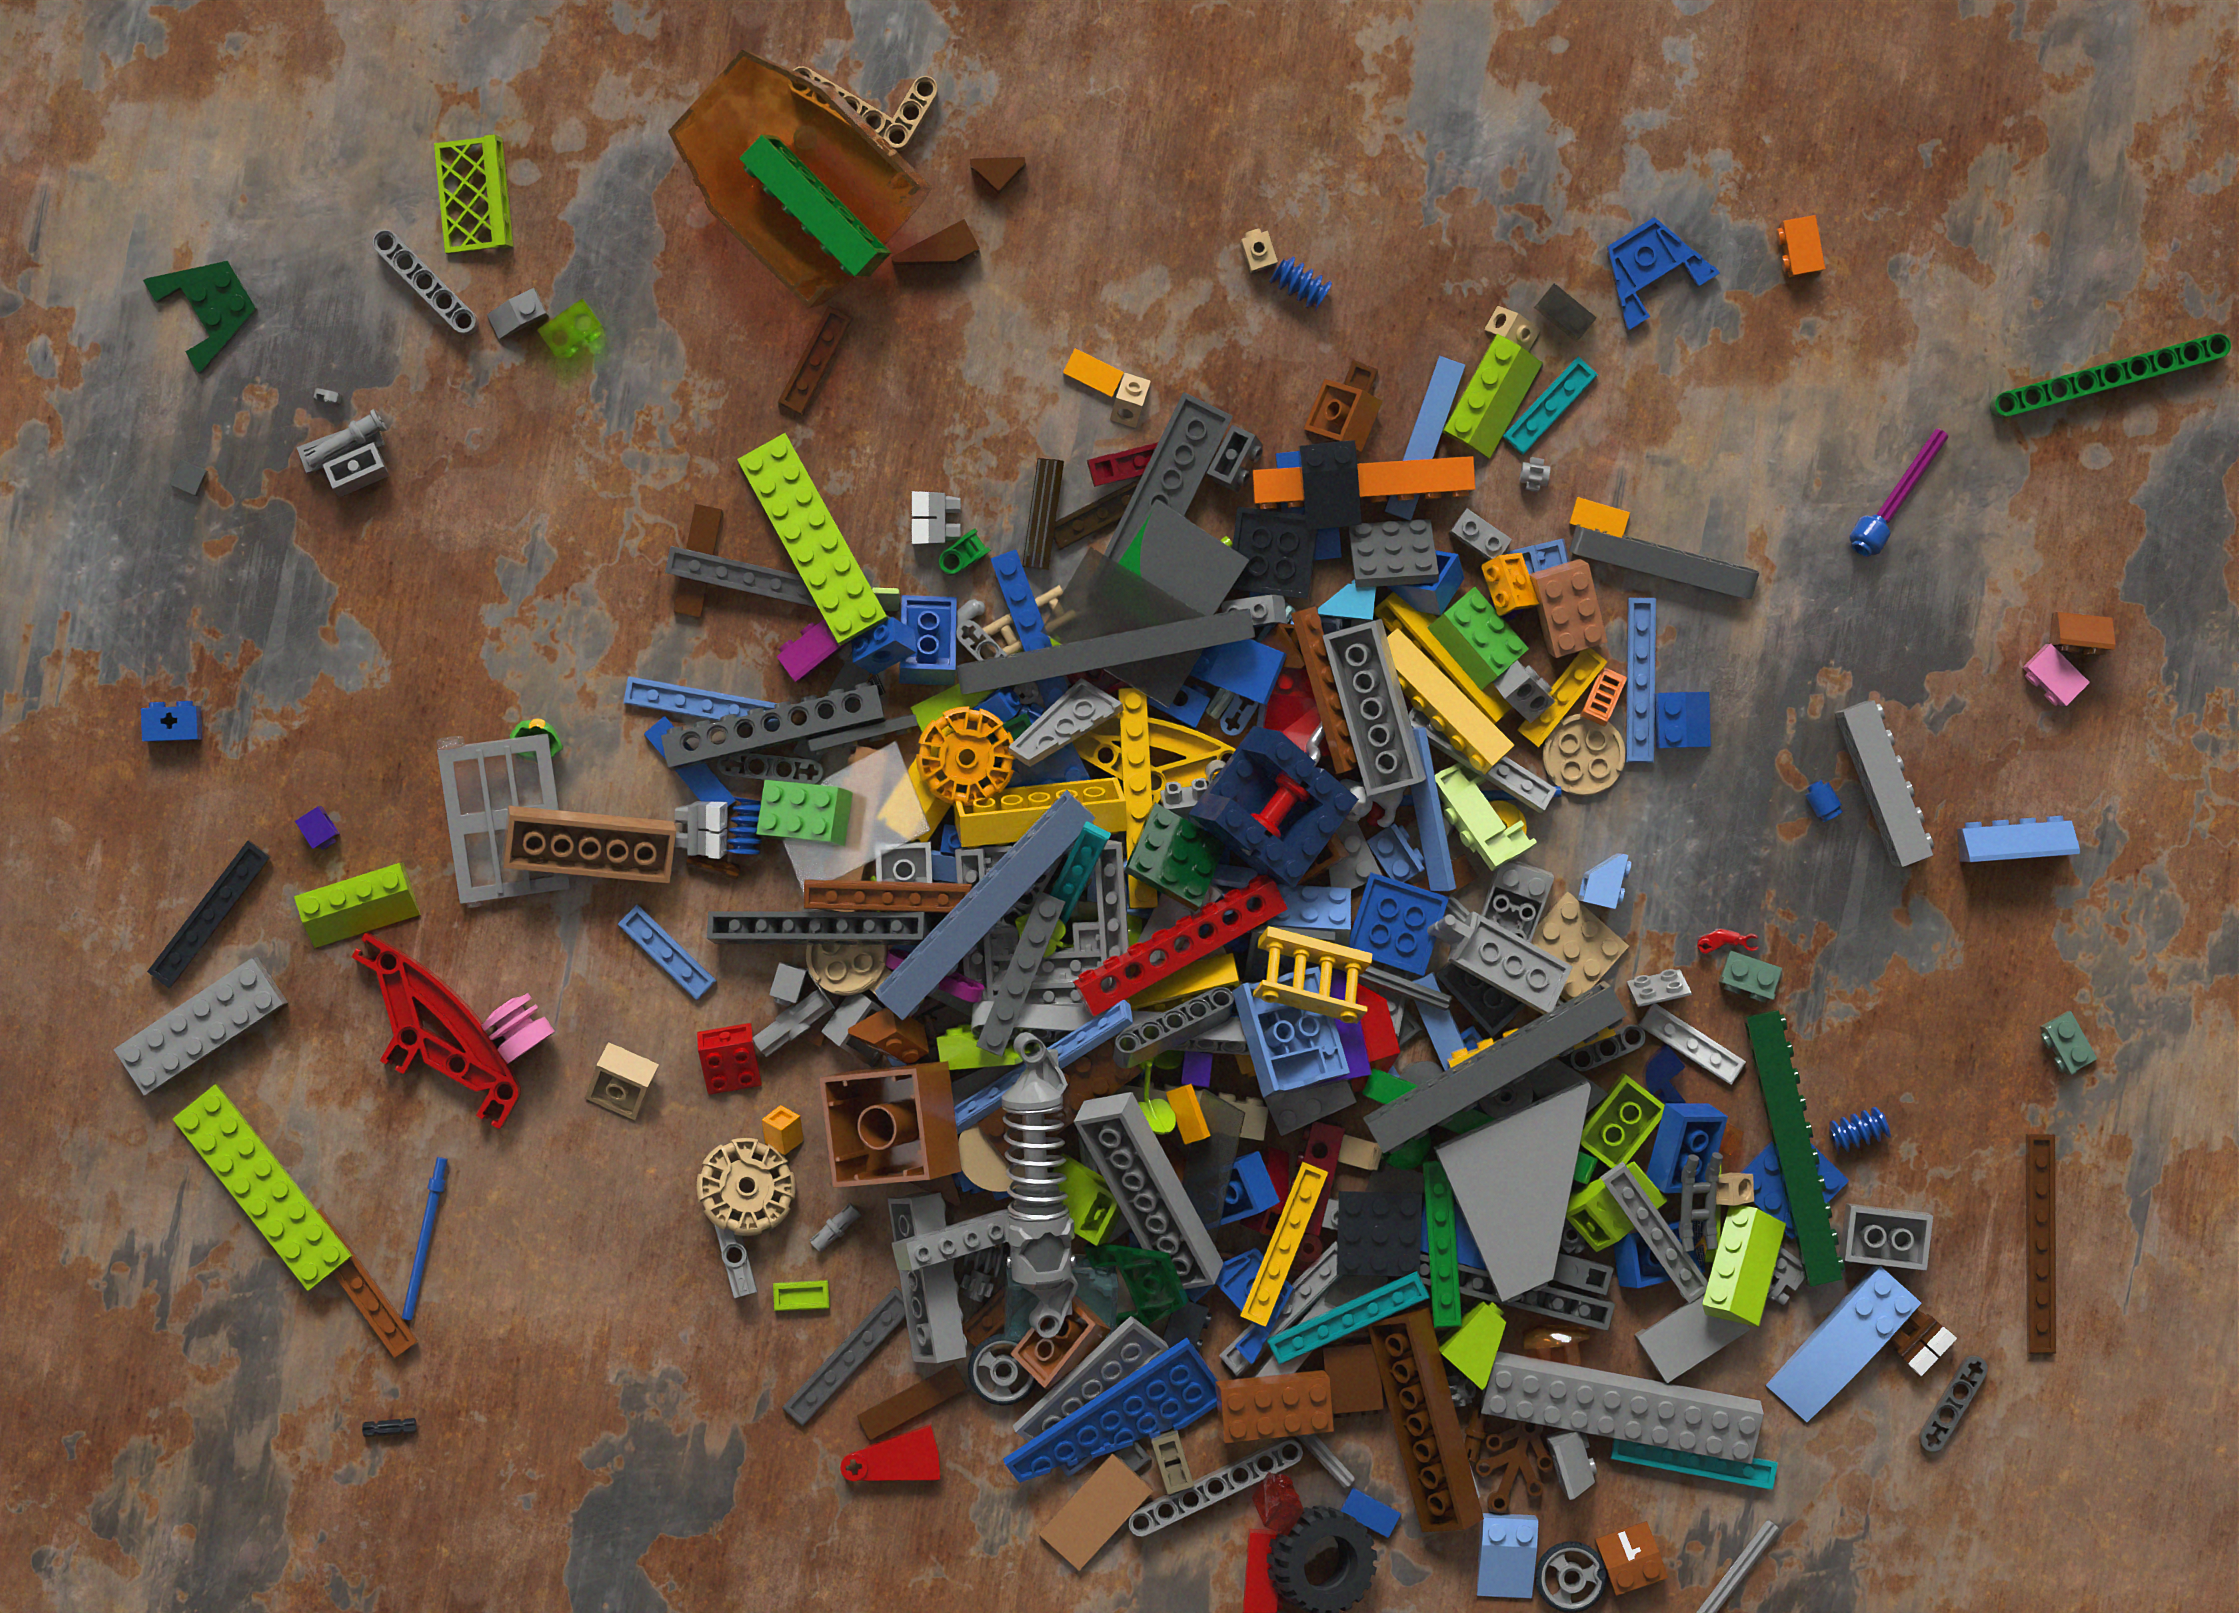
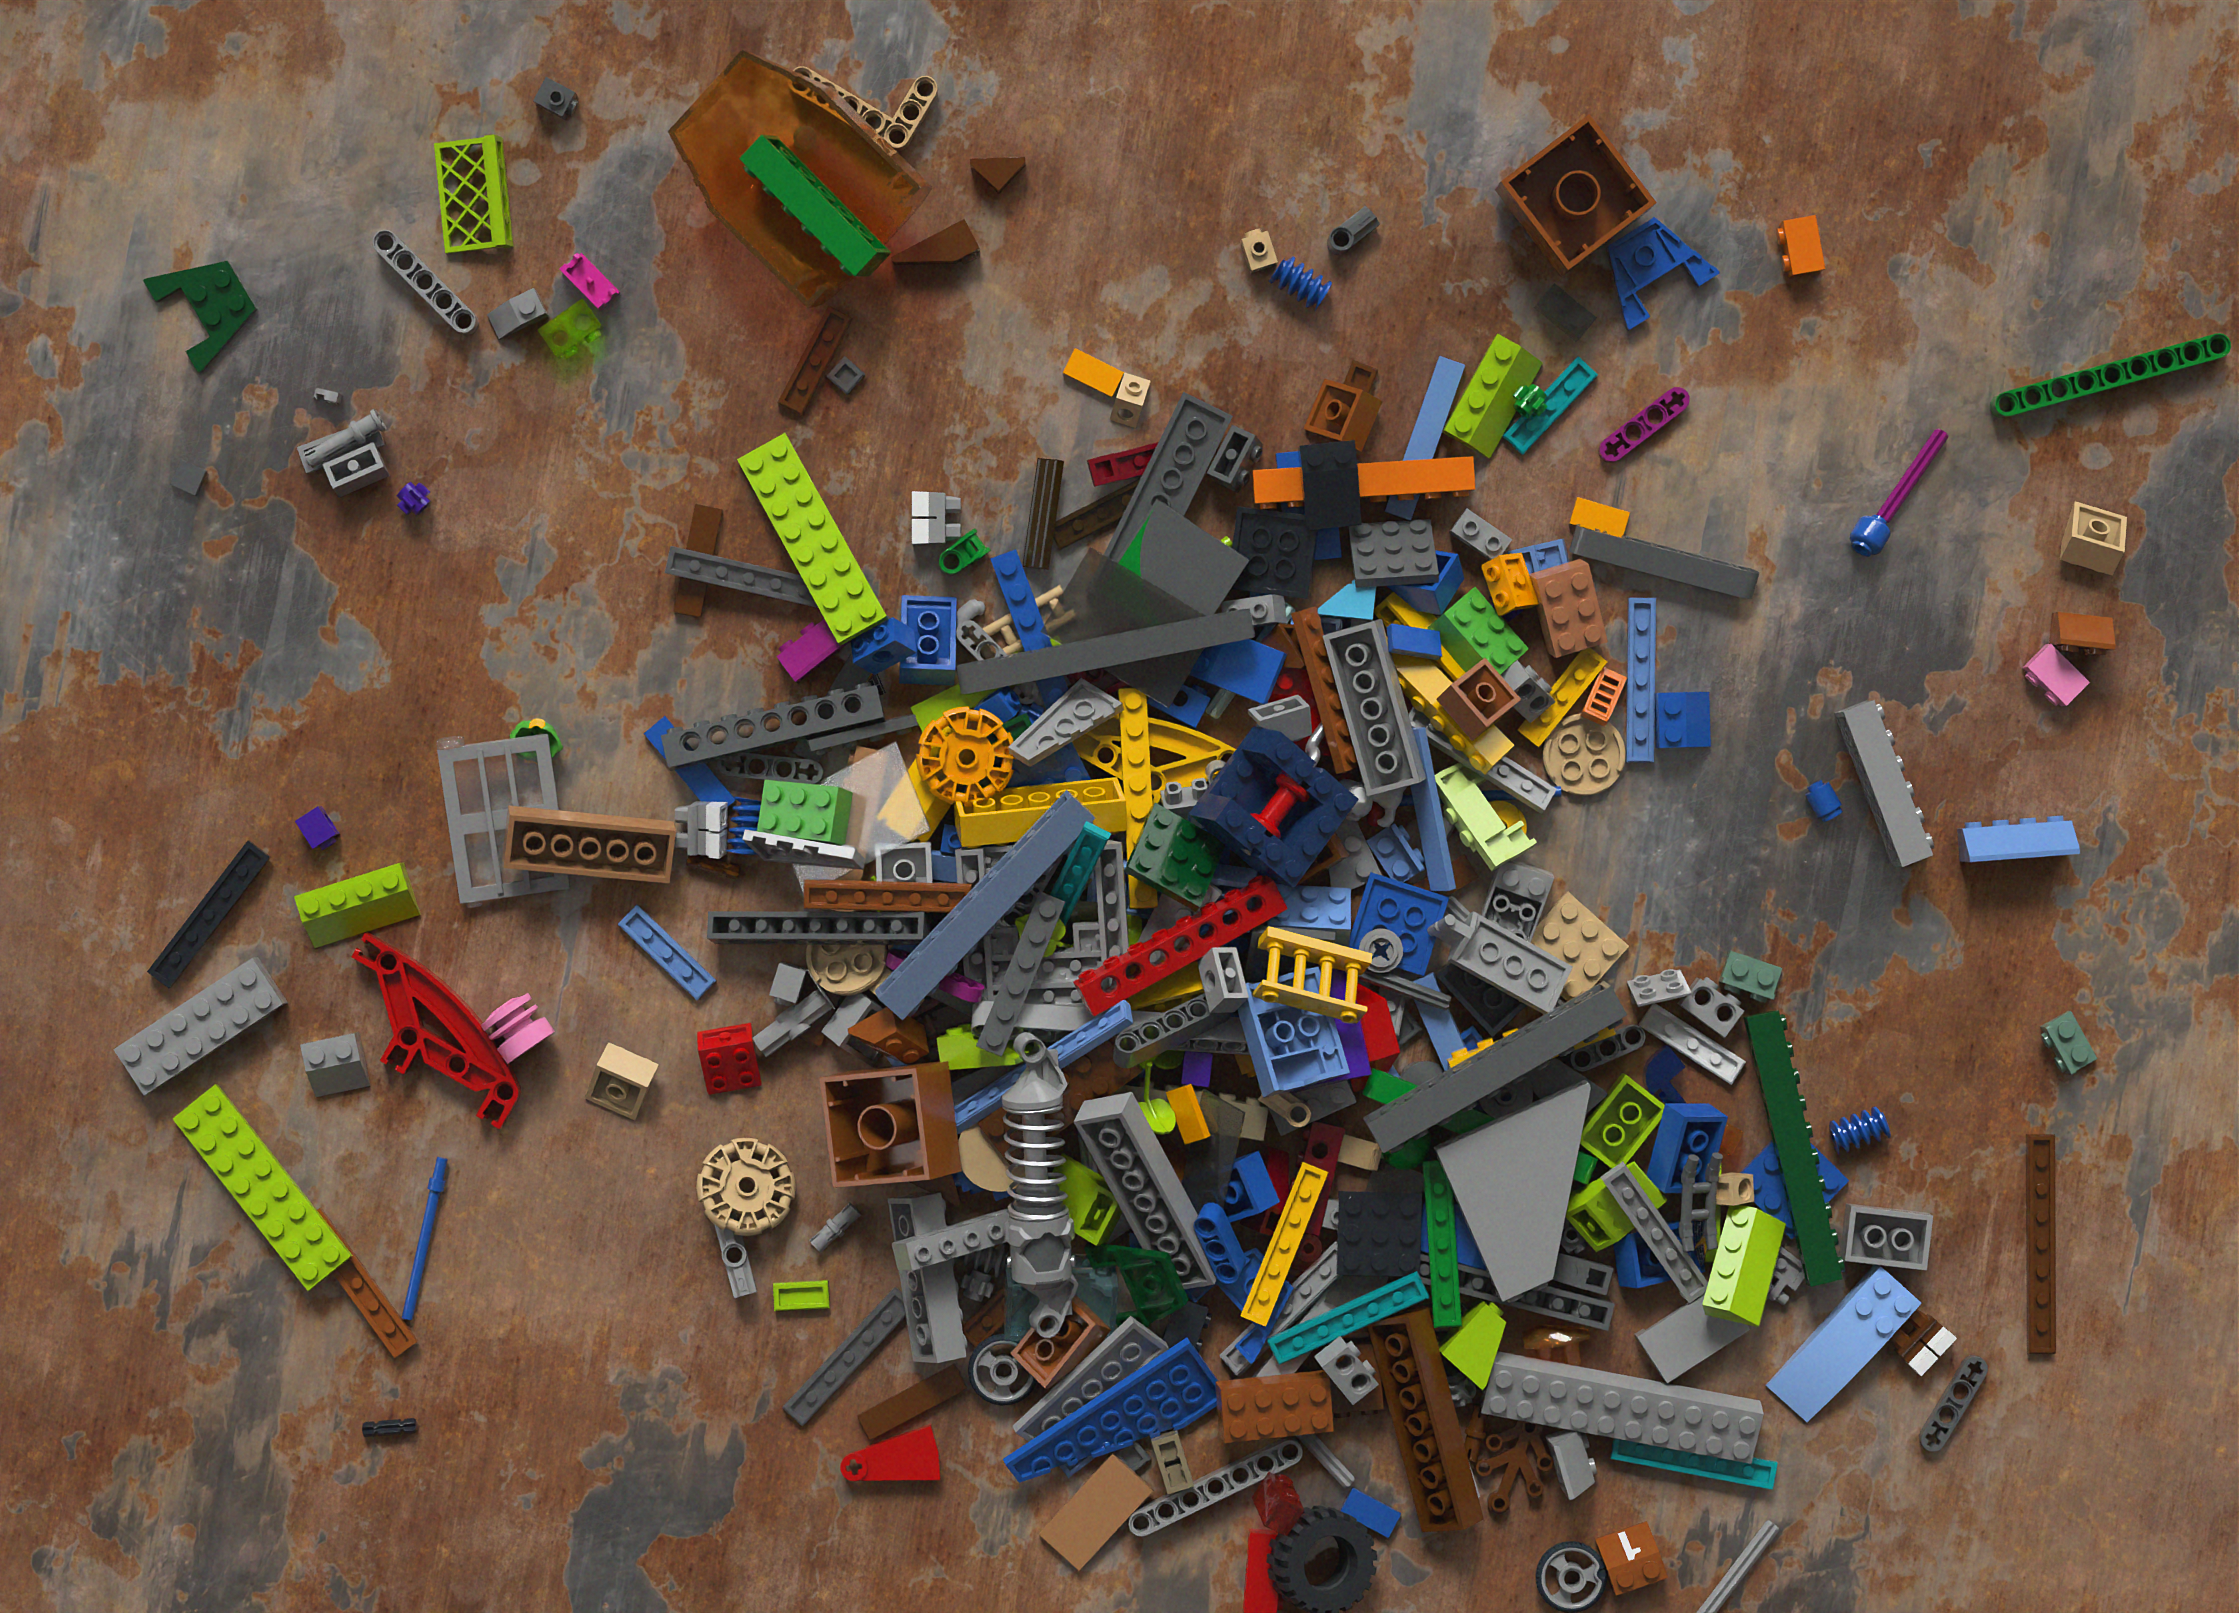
(187, 726): blue brick -> none
(335, 1064): none -> light grey slope
(413, 498): none -> dark purple gear
(556, 99): none -> dark grey brick
(590, 281): none -> dark pink hinge
(692, 701): medium blue tile -> none
(782, 1129): light orange panel -> none
(800, 851): none -> light grey wing
(846, 375): none -> dark grey tile
(888, 598): yellowish green slope -> none
(1219, 1243): none -> blue beam
(1222, 979): none -> light grey brick
(1242, 720): medium blue beam -> none
(1284, 1104): none -> tan piece
(1286, 715): none -> light grey slope
(1344, 1371): none -> light grey brick
(1353, 230): none -> dark grey piece
(1394, 950): none -> light grey gear
(1414, 641): none -> blue tile
(1478, 699): none -> dark orange slope
(1507, 1555): light blue slope -> none
(1515, 328): tan bracket -> none
(1530, 401): none -> green gear
(1534, 474): light grey gear -> none
(1575, 195): none -> dark orange brick
(1603, 882): light blue slope -> none
(1643, 424): none -> magenta beam
(1708, 1011): none -> light grey brick
(1722, 937): red arm -> none
(2094, 538): none -> tan slope

